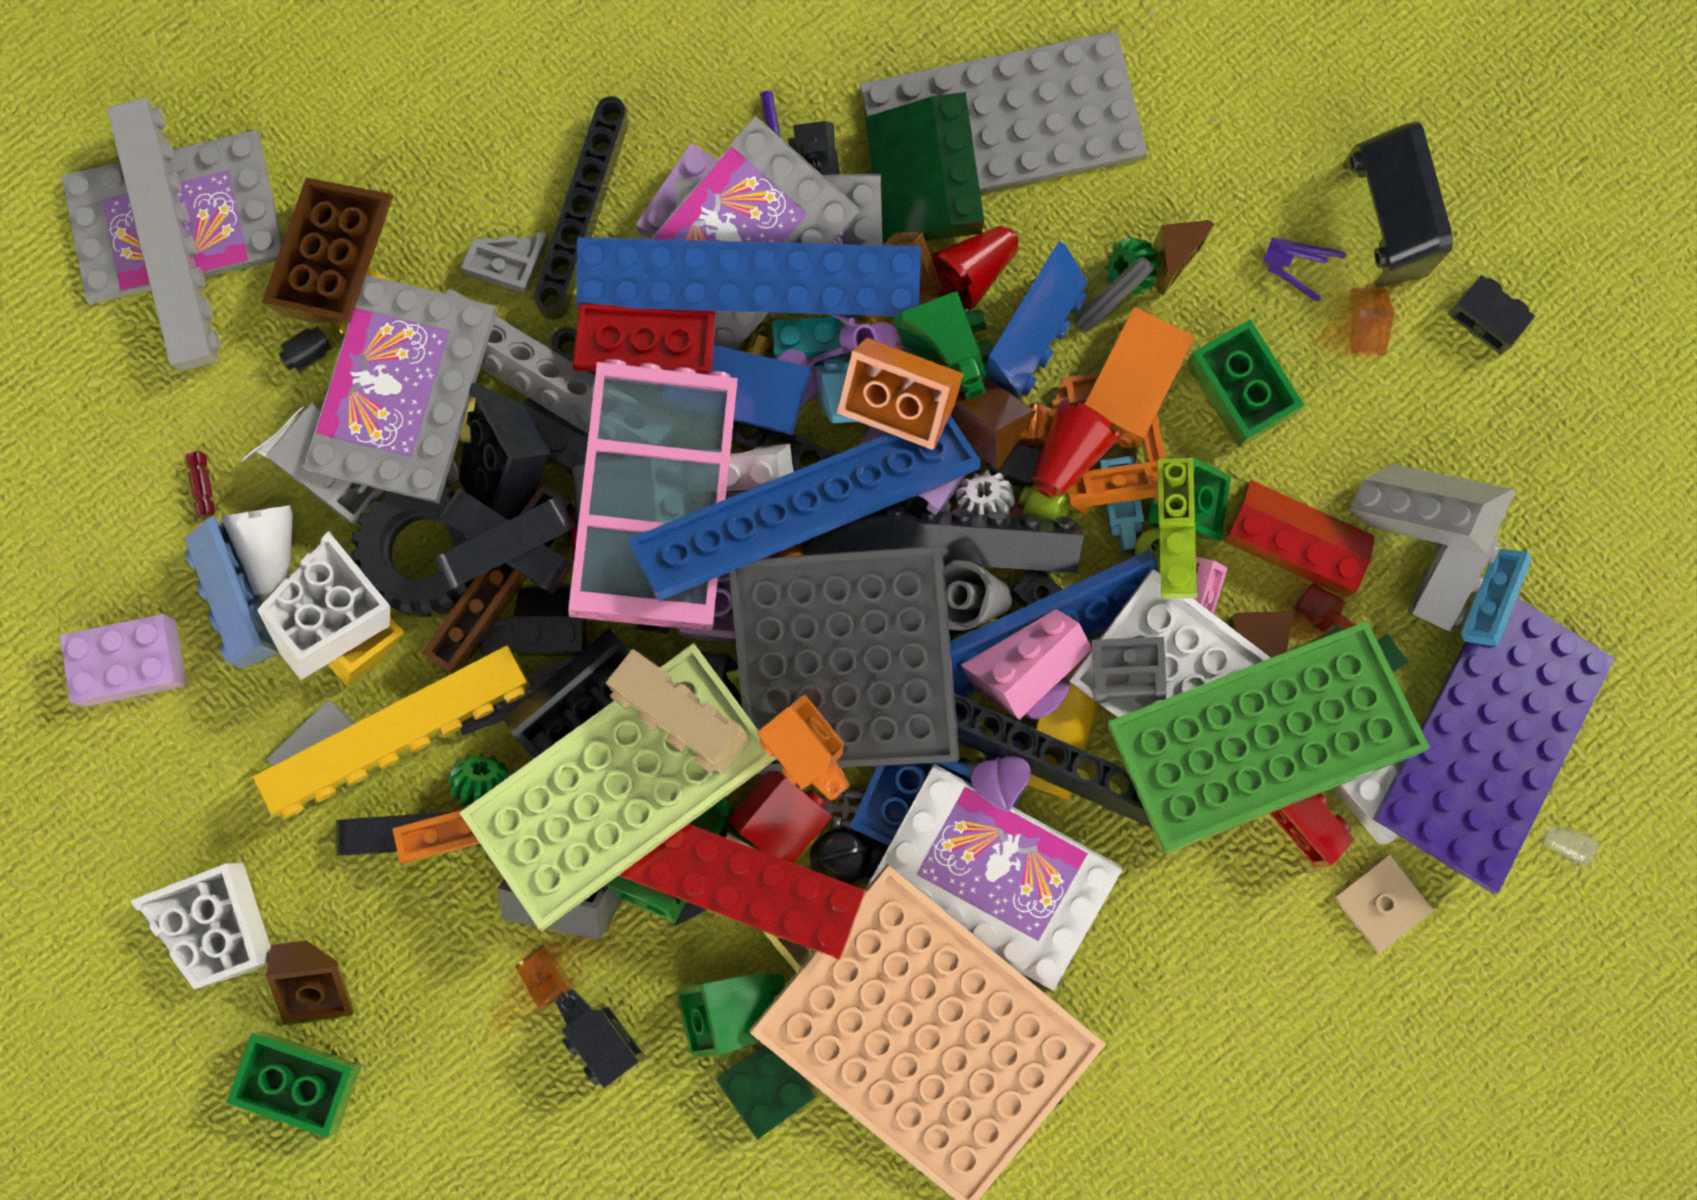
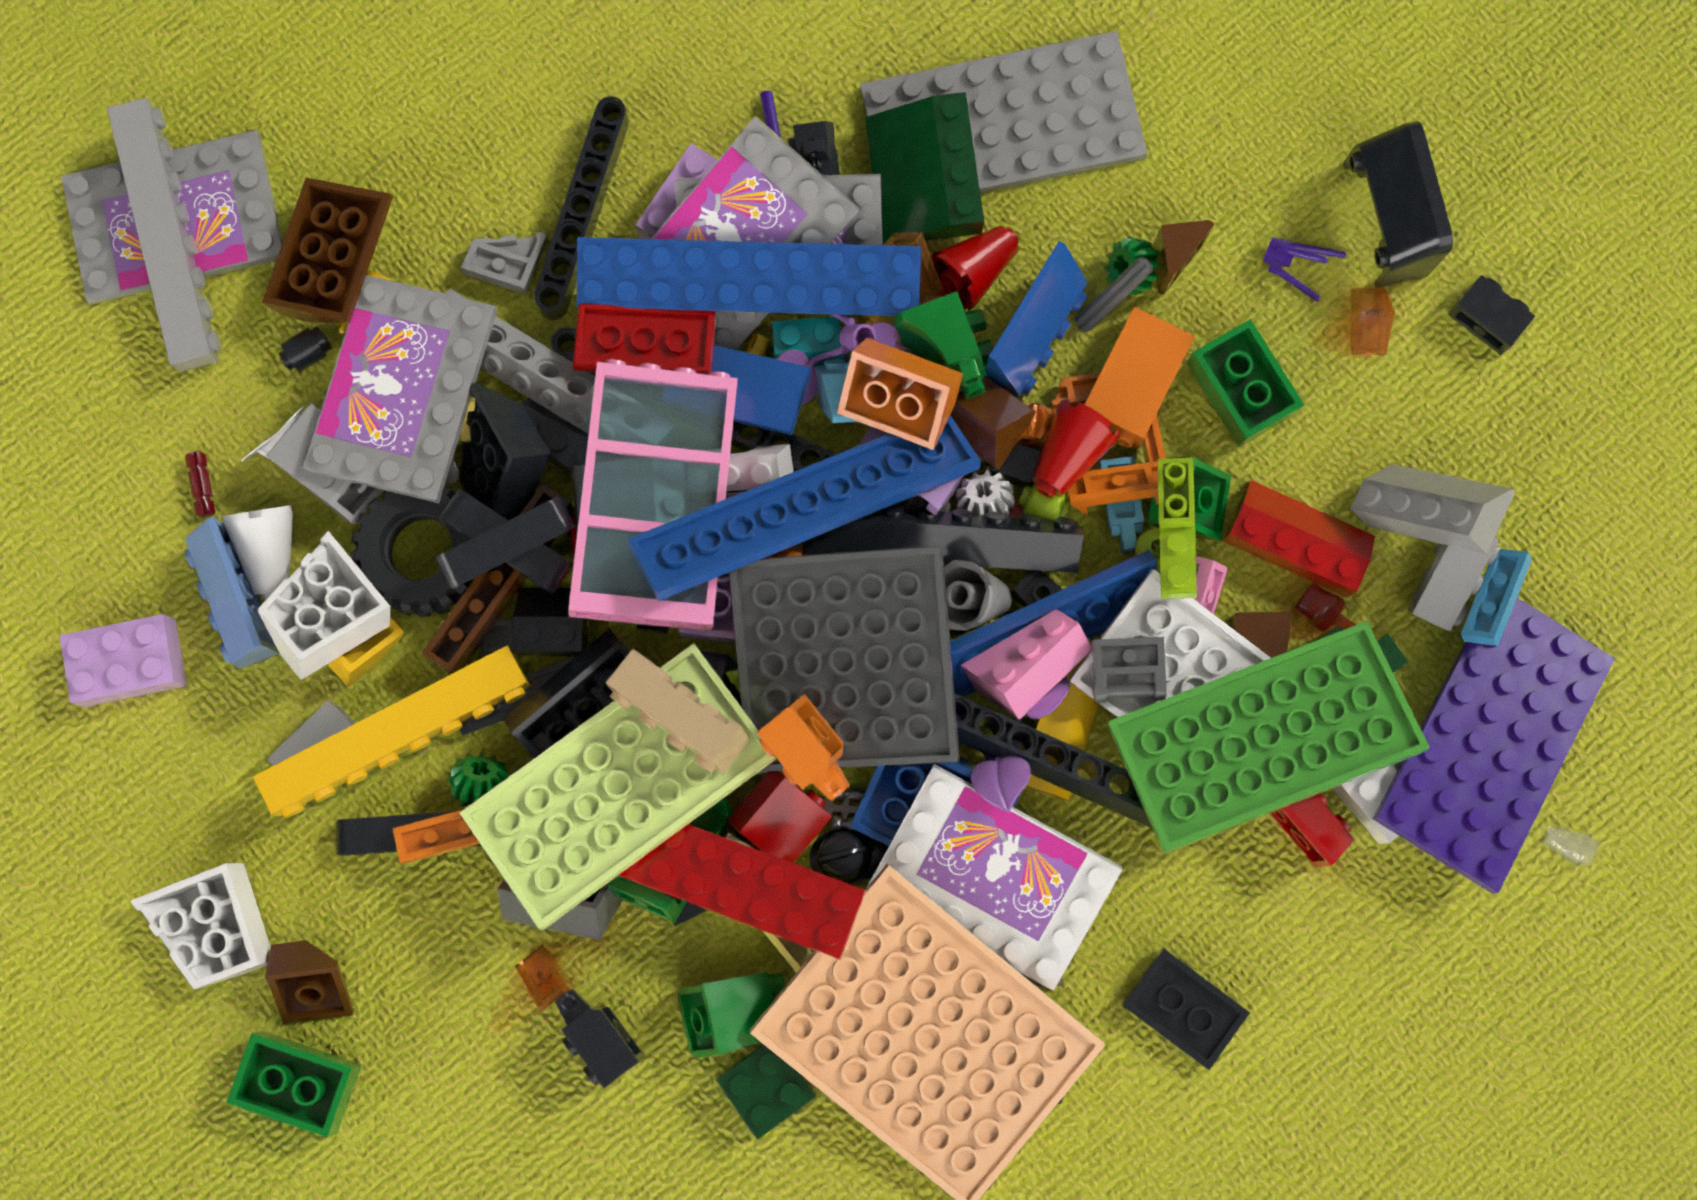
(1185, 1008): none -> black plate
(1383, 903): tan plate -> none

